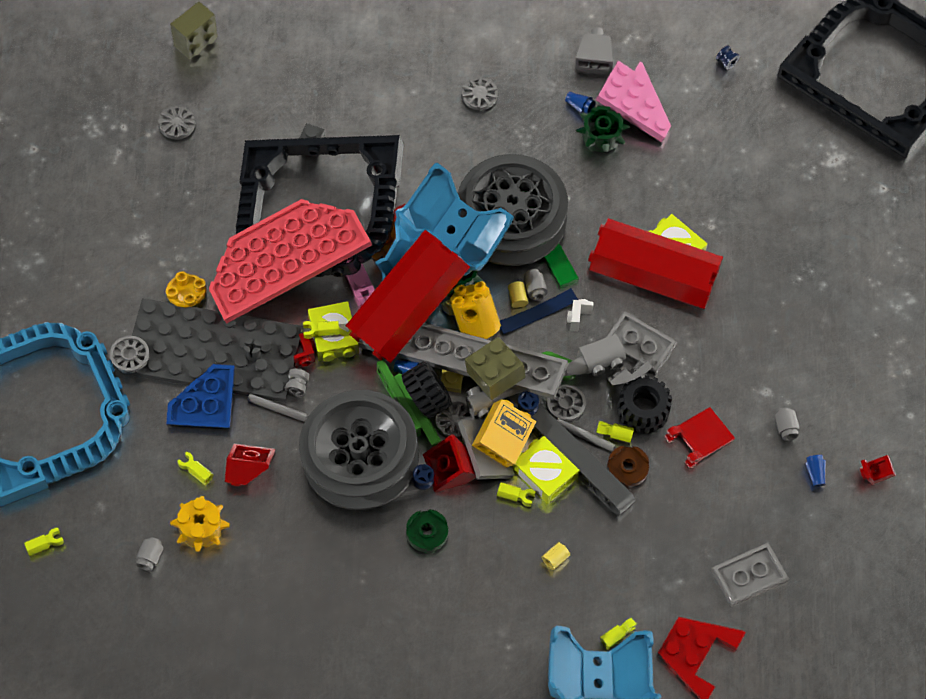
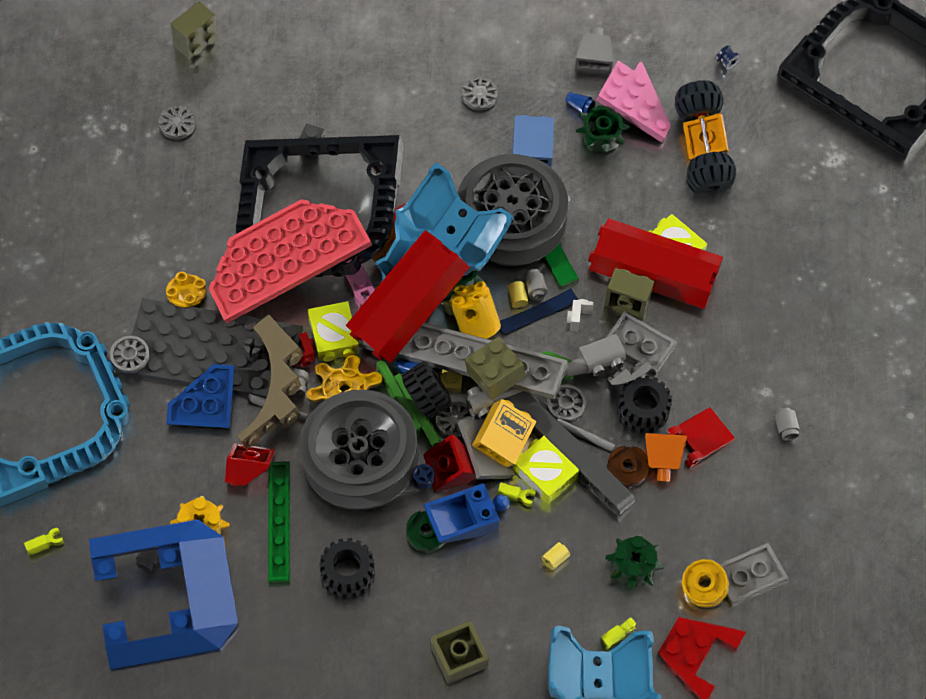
(196, 469): neon yellow bar -> none
(208, 587): none -> blue slope
(279, 523): none -> green tile
(284, 382): none -> dark tan arch
(325, 328): neon yellow bar -> none
(336, 378): none -> yellow plate
(347, 584): none -> black tyre
(459, 652): none -> olive brick
(462, 514): none -> blue slope
(531, 400): dark blue wheel -> none
(534, 137): none -> medium blue brick
(616, 431): neon yellow bar -> none
(628, 293): none -> olive brick
(631, 572): none -> dark green brick
(665, 453): none -> orange torso
(700, 571): none -> yellow wheel
(705, 136): none -> black plate
(816, 468): blue cone -> none
(877, 469): red bracket -> none

